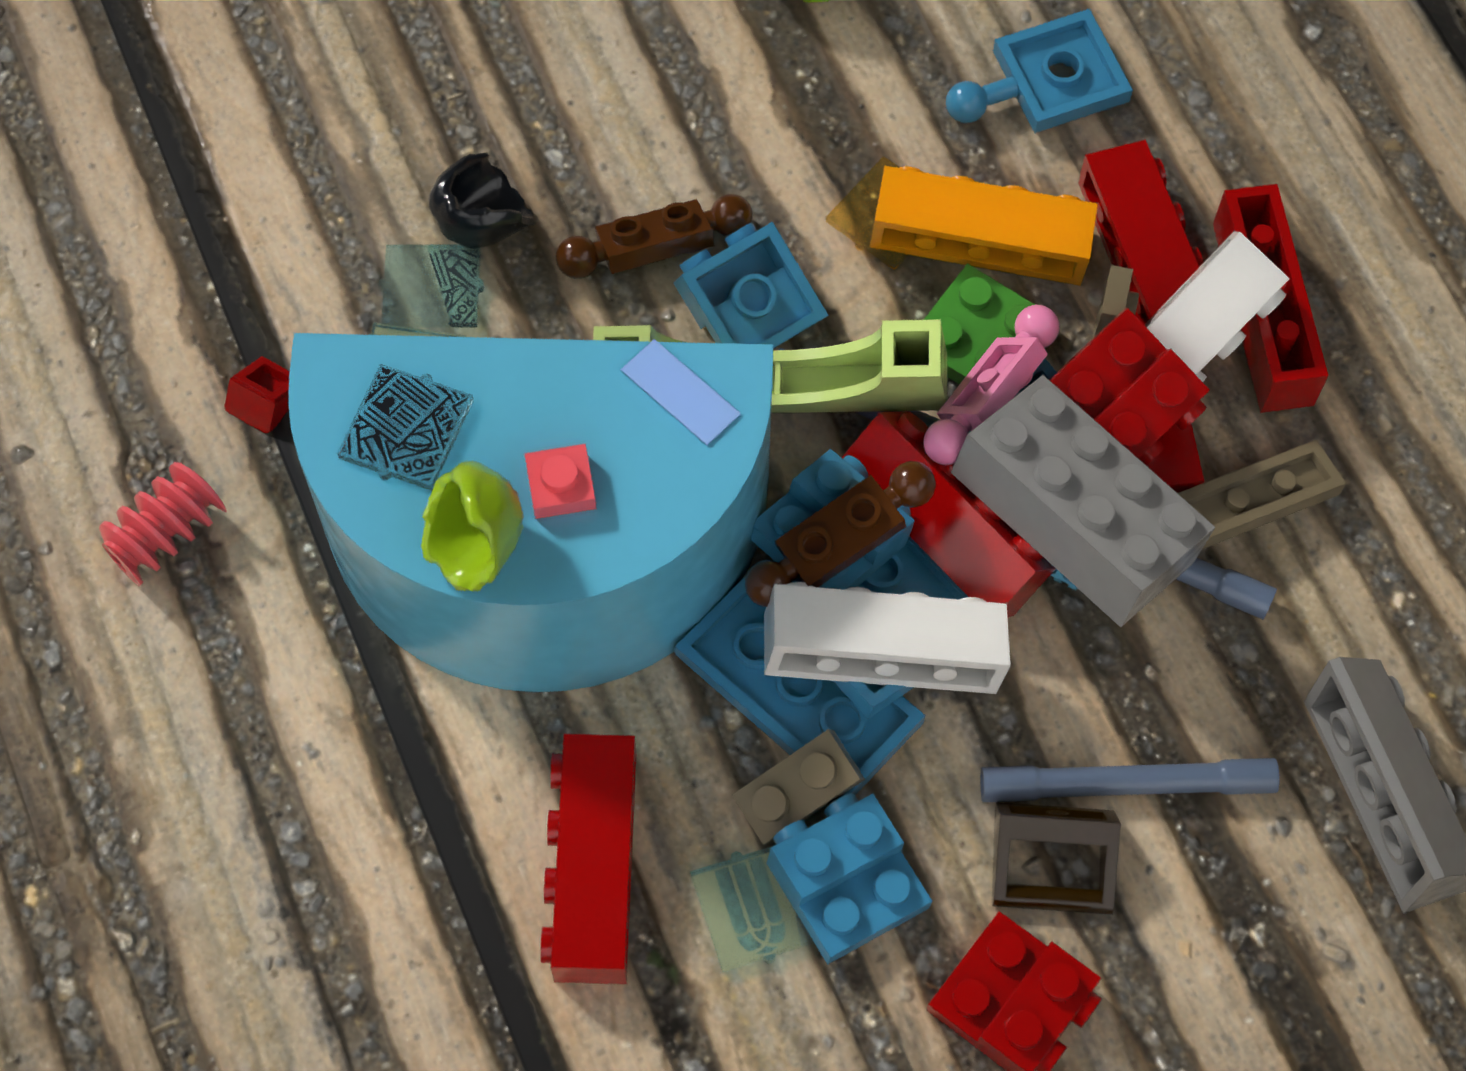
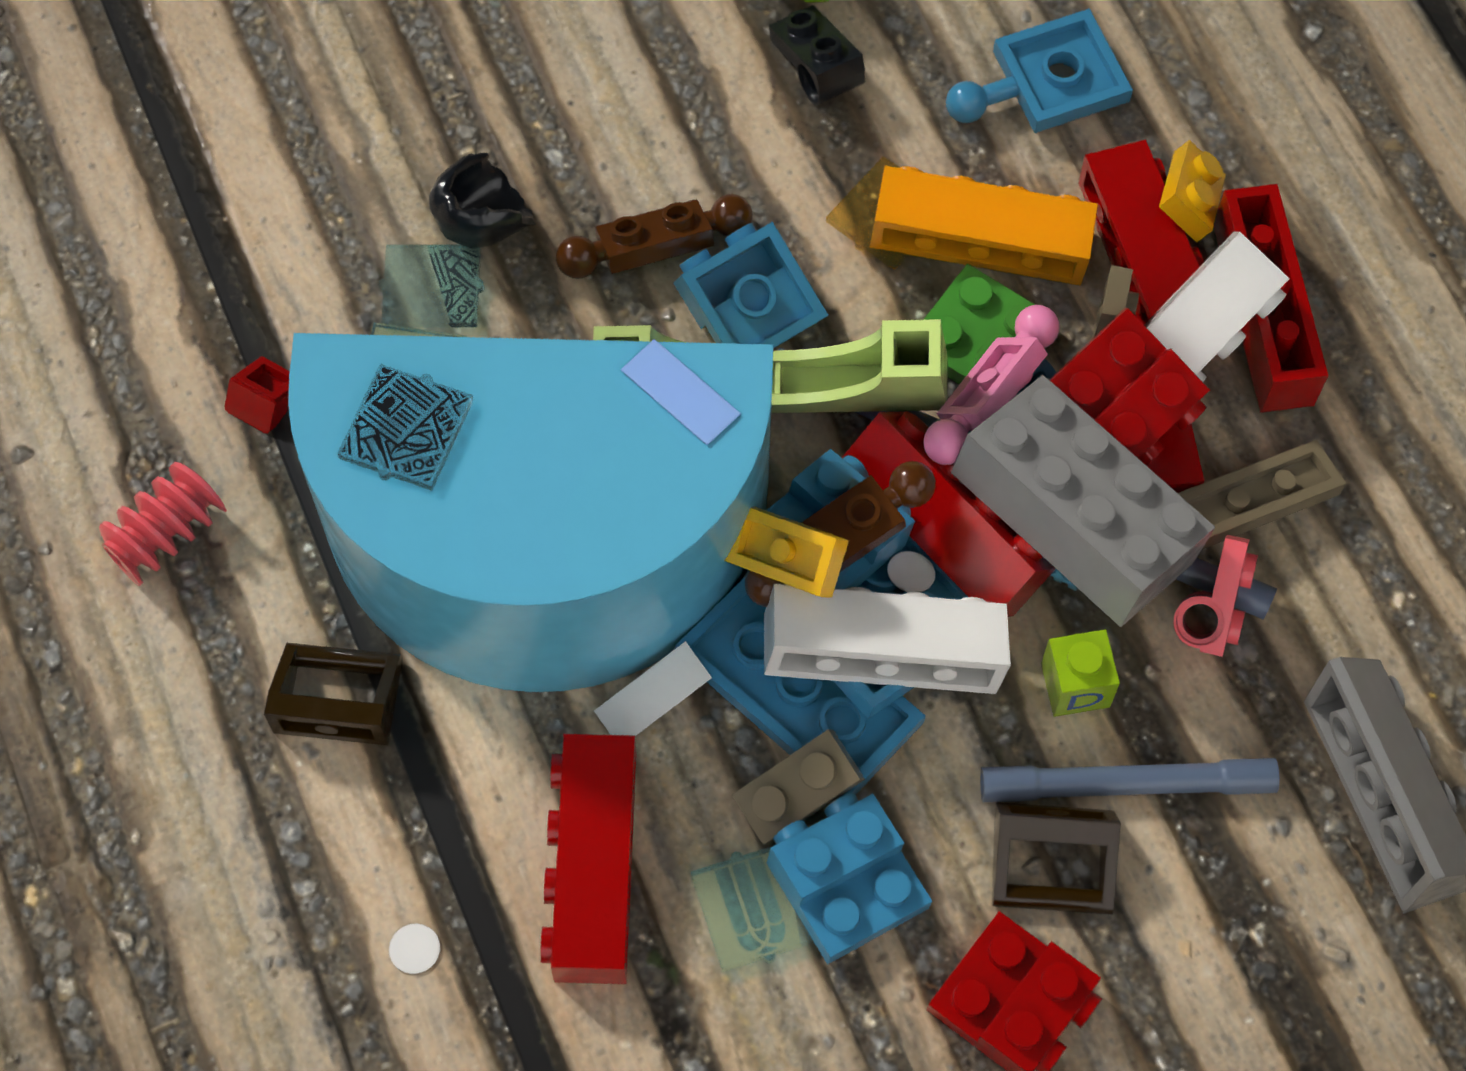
(327, 716): none -> dark brown tile
(414, 948): none -> white sticker
(471, 525): lime hair -> none
(560, 481): coral plate -> none
(653, 692): none -> white sticker
(789, 552): none -> yellow plate
(820, 52): none -> black plate
(911, 572): none -> white sticker
(1080, 673): none -> lime brick
(1193, 190): none -> yellow plate
(1234, 571): none -> coral plate

